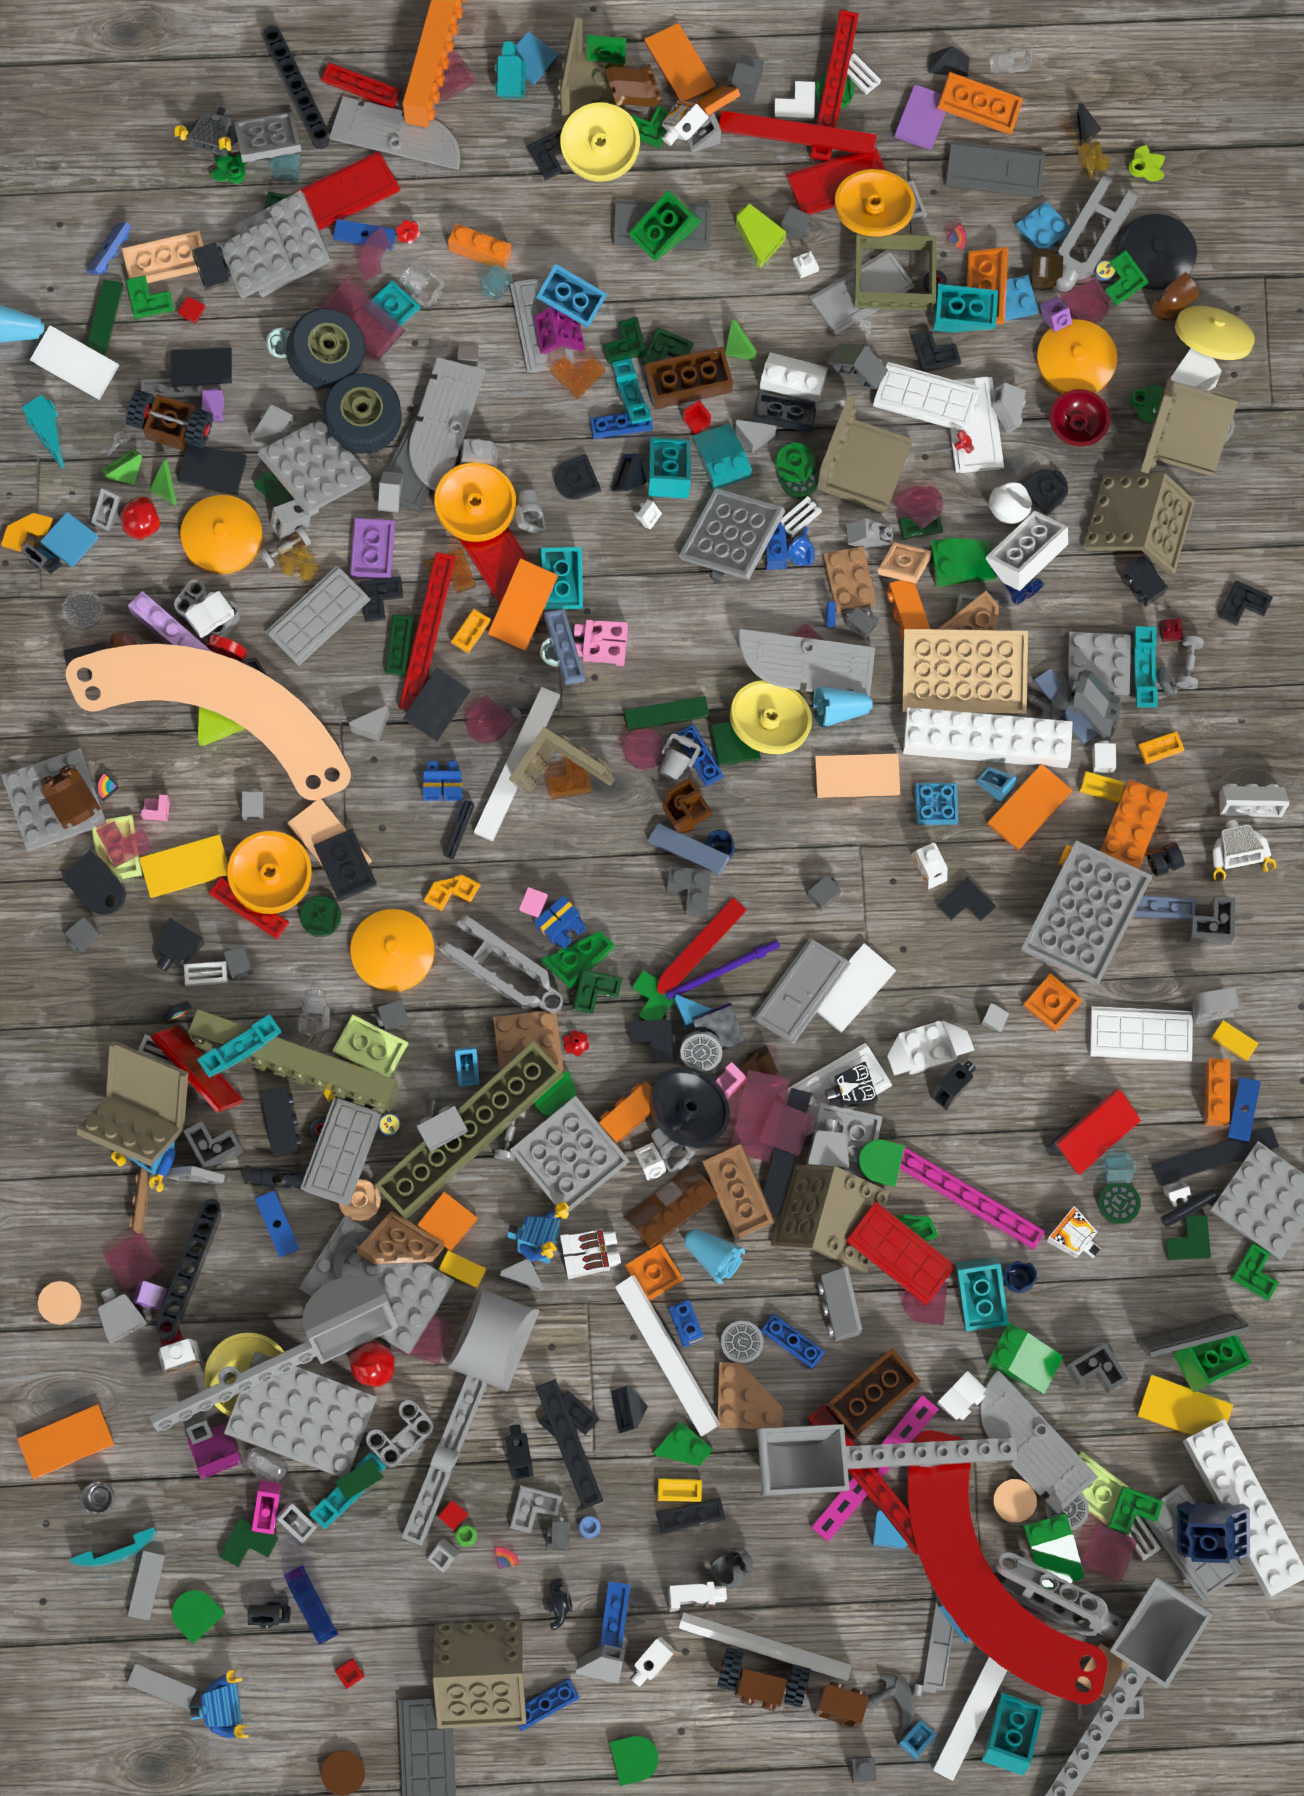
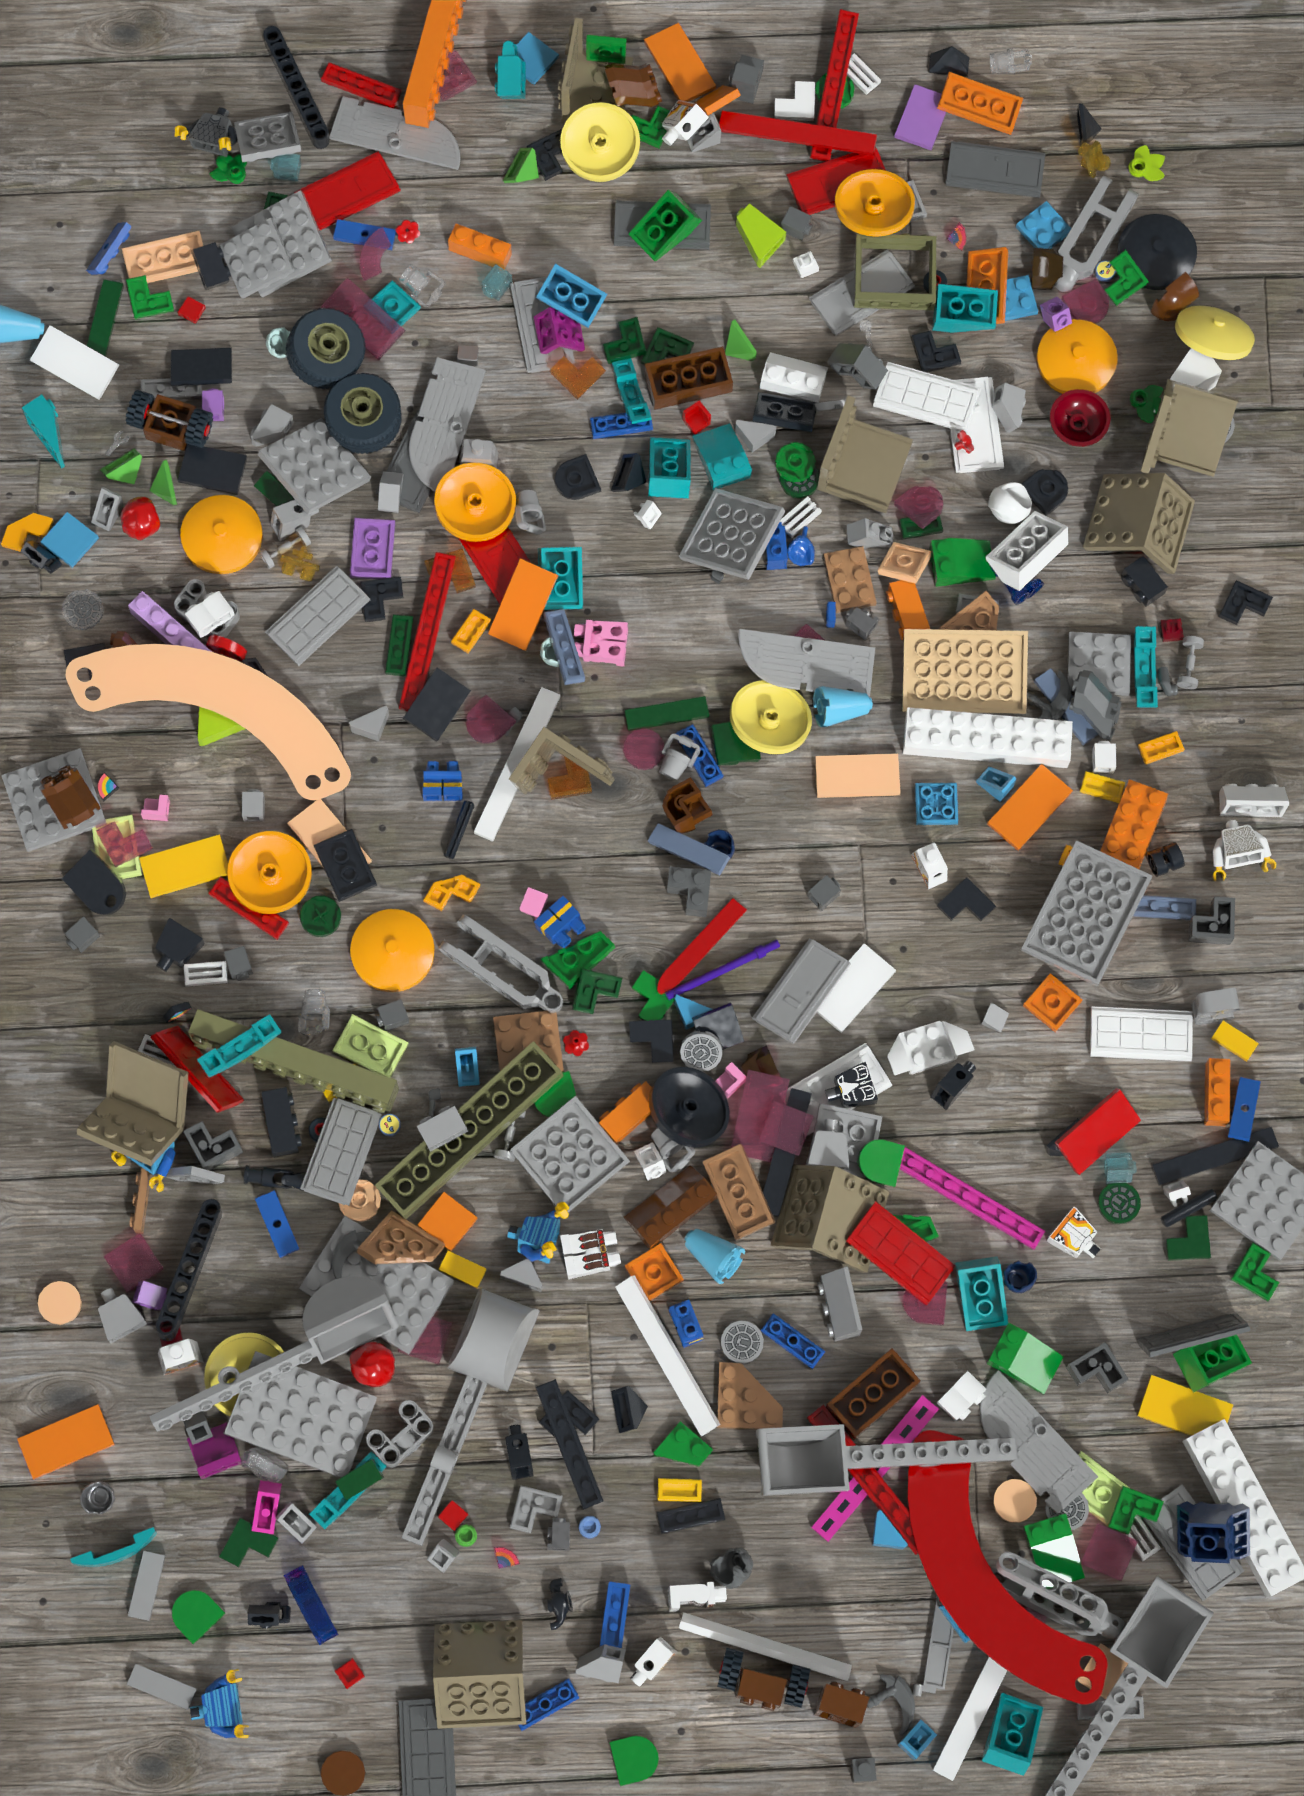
(523, 167): none -> bright green slope

